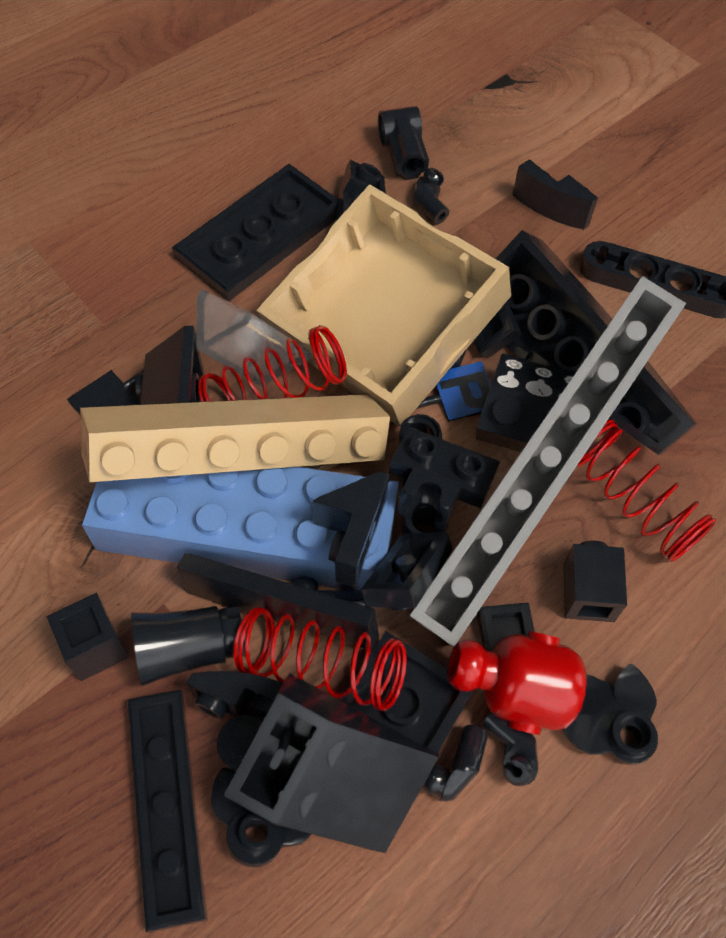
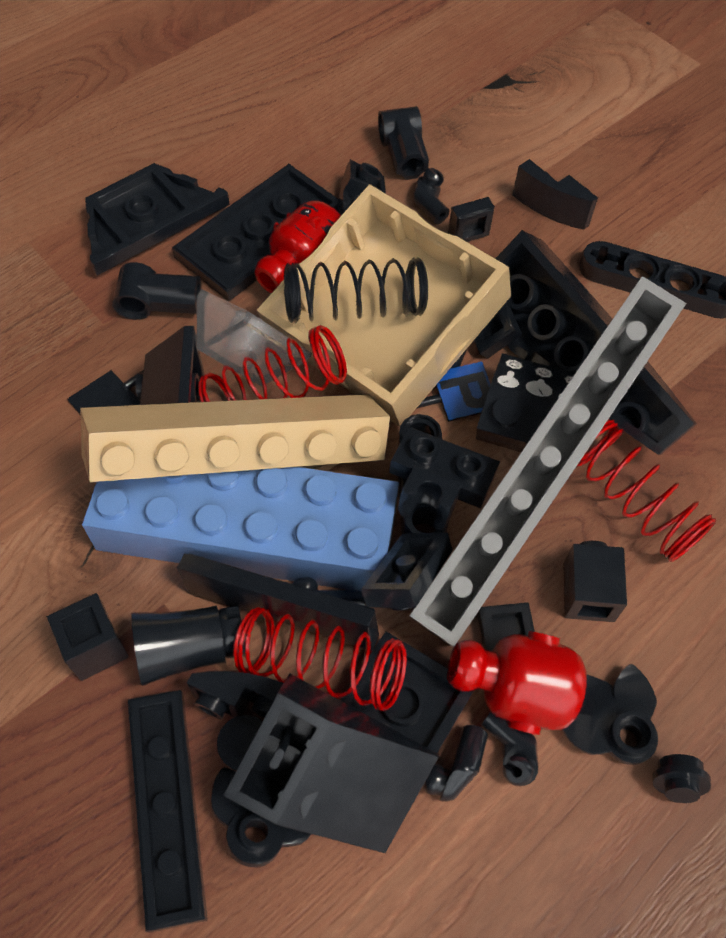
(143, 291): none -> black piece
(144, 212): none -> black wing
(293, 294): none -> black piece
(294, 241): none -> red piece
(355, 516): black slope -> none
(471, 219): none -> black tile
(681, 778): none -> black plate

